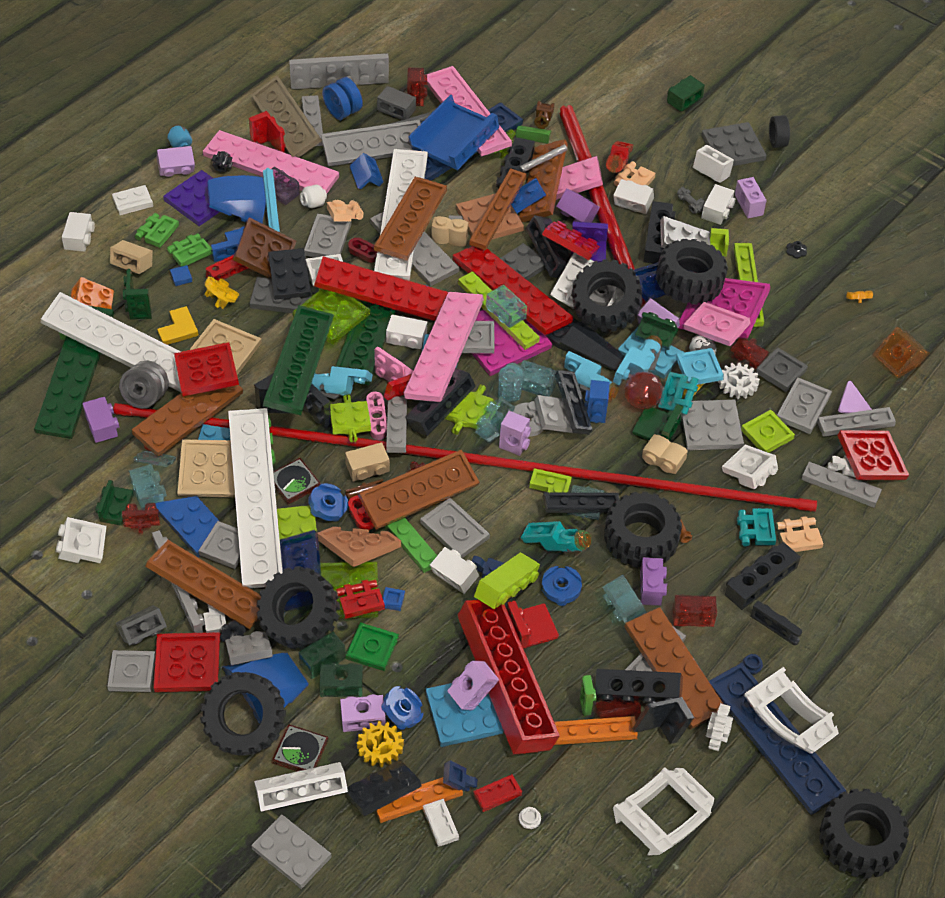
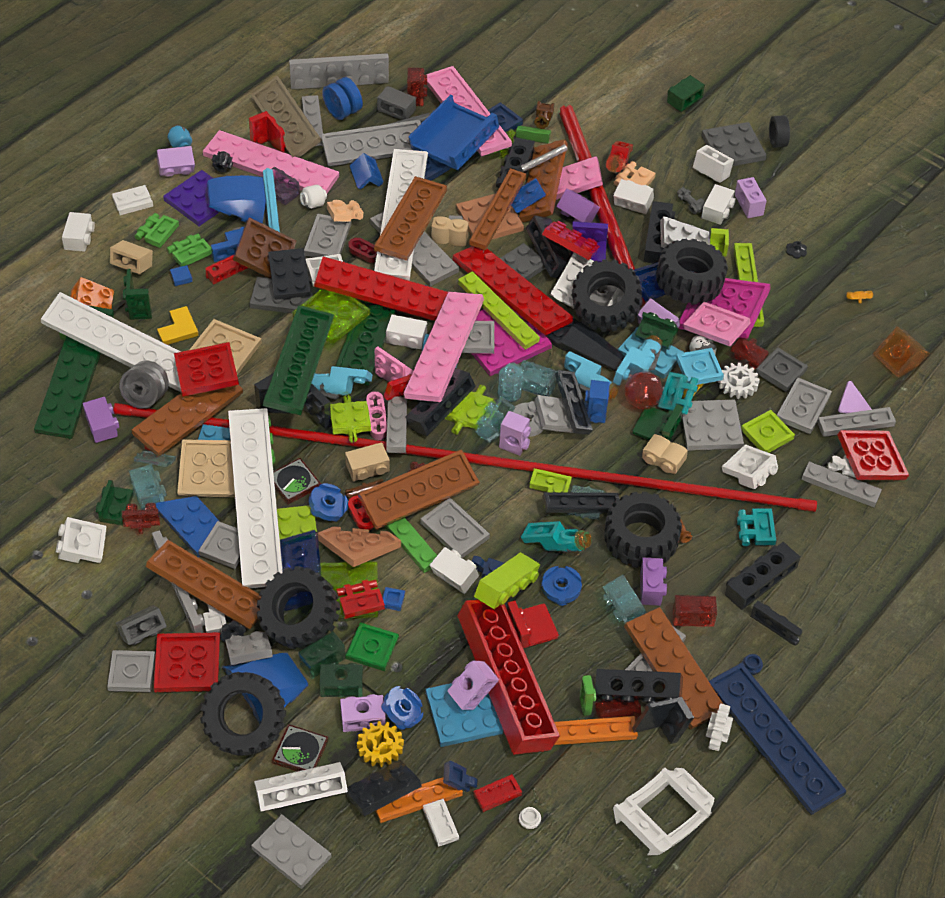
(221, 290): yellow plate -> none
(506, 306): clear light blue brick -> none
(779, 684): white wedge -> none
(803, 539): light nougat plate -> none
(871, 809): black tyre -> none

